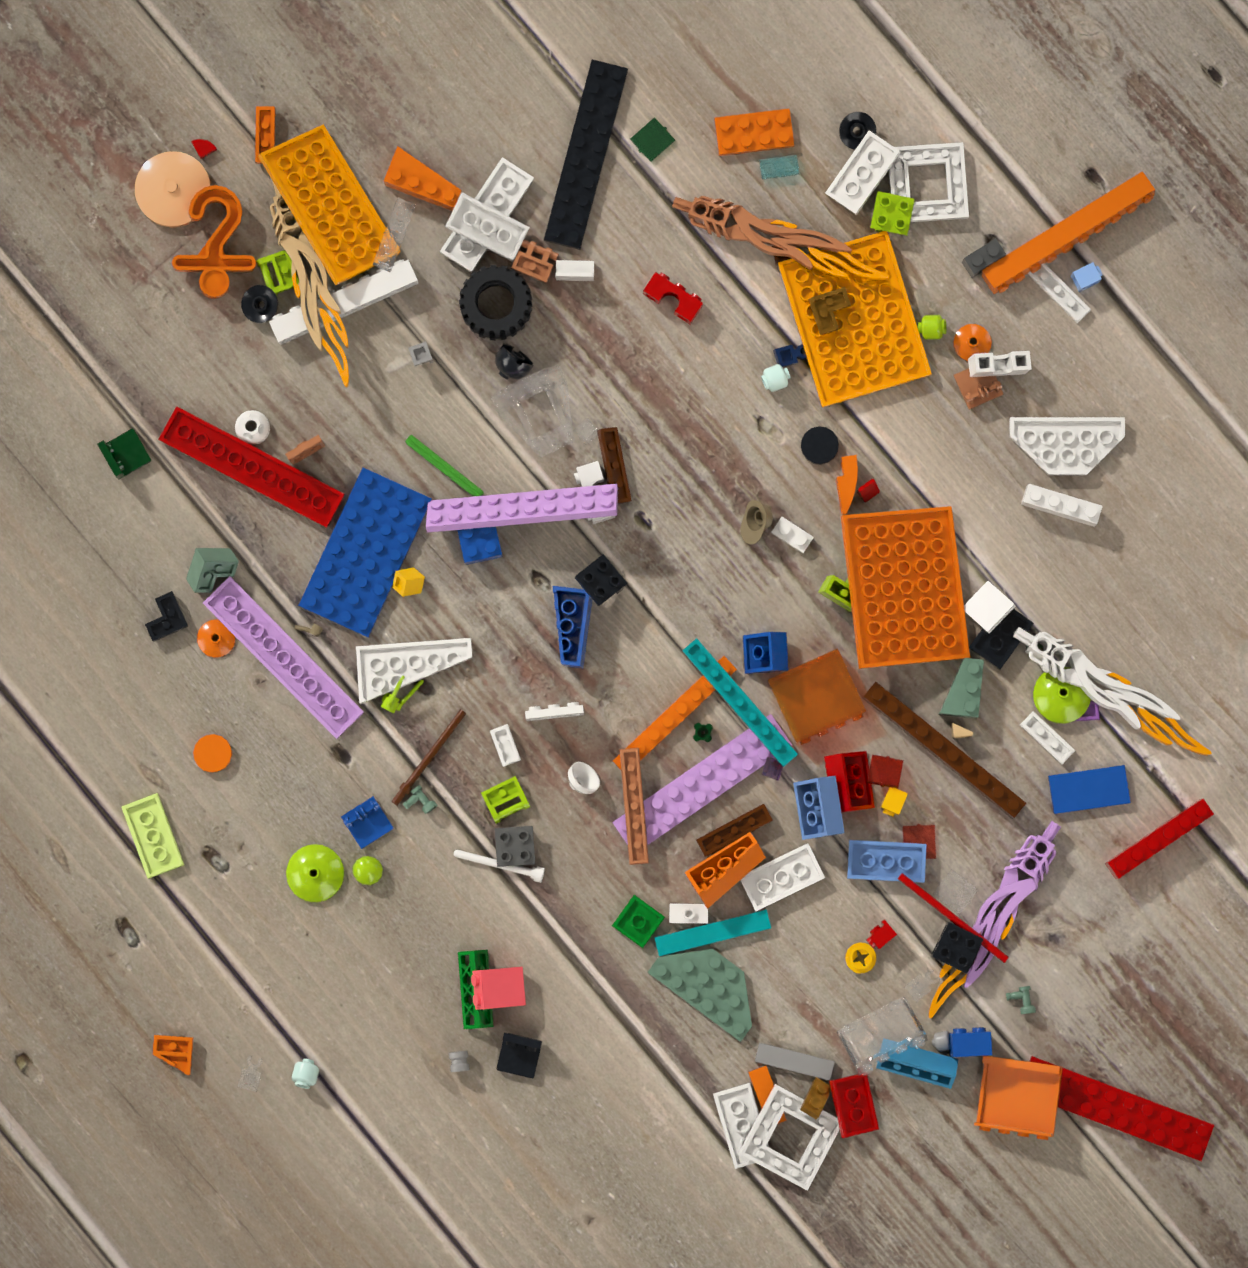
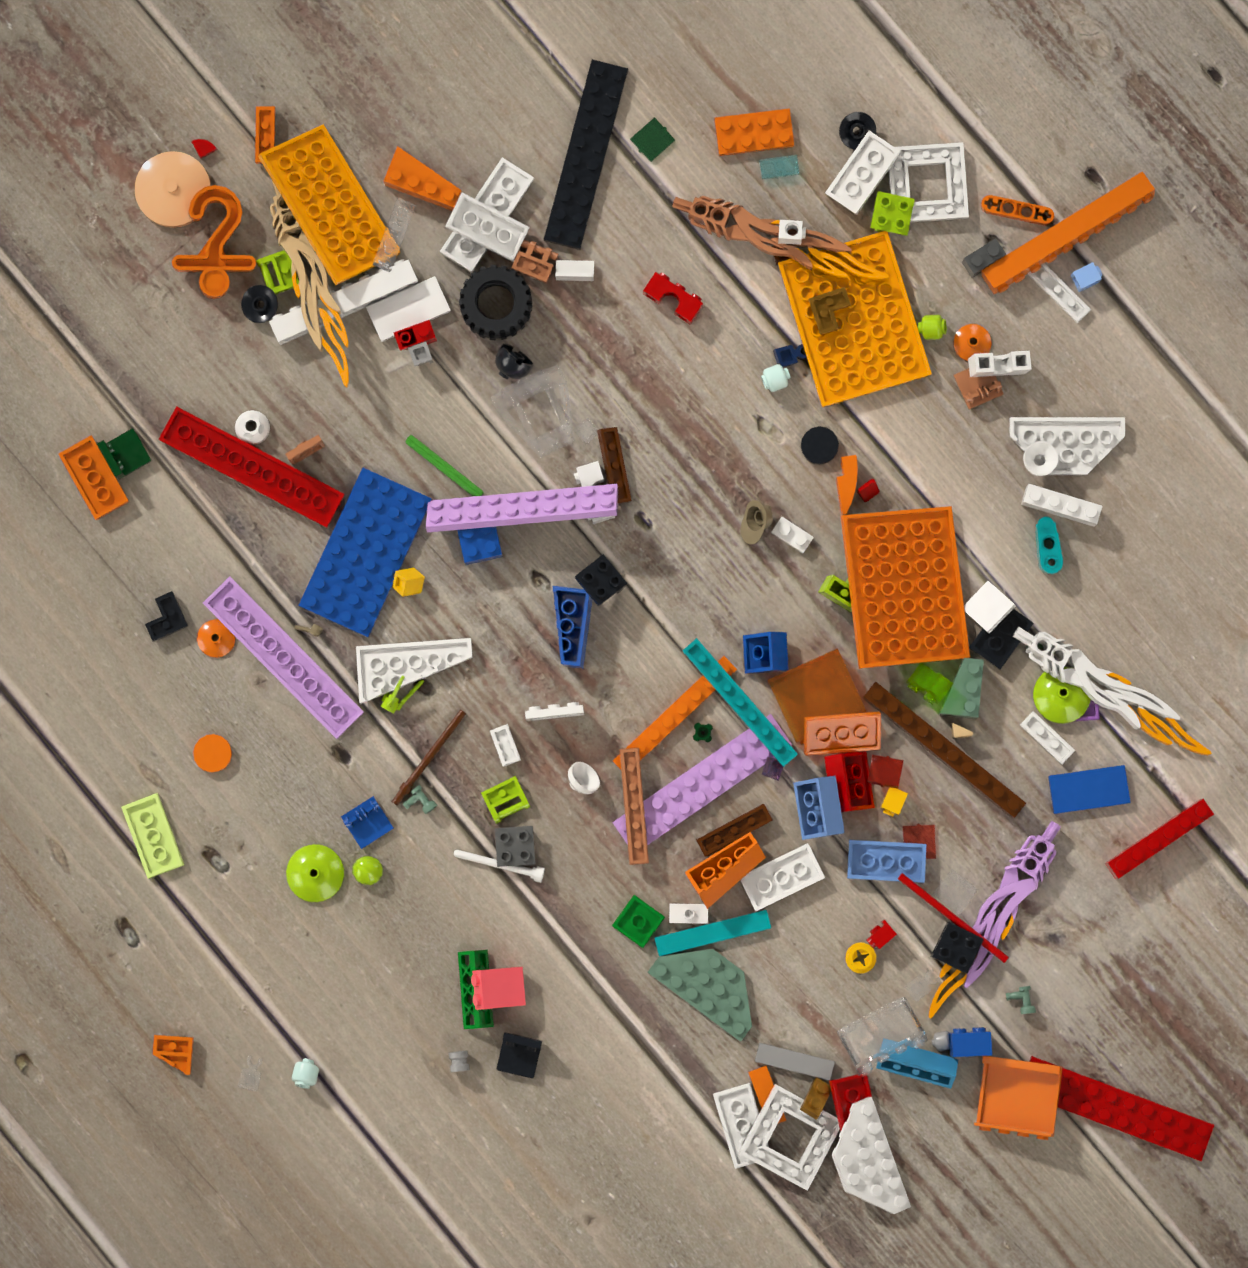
(93, 477): none -> orange plate
(208, 565): sand green panel -> none
(408, 308): none -> white tile
(415, 335): none -> red slope
(785, 238): none -> white brick
(842, 733): none -> orange tile
(867, 1161): none -> white plate
(930, 684): none -> clear neon green brick
(1017, 207): none -> orange beam
(1047, 451): none -> white piece
(1047, 530): none -> teal piece

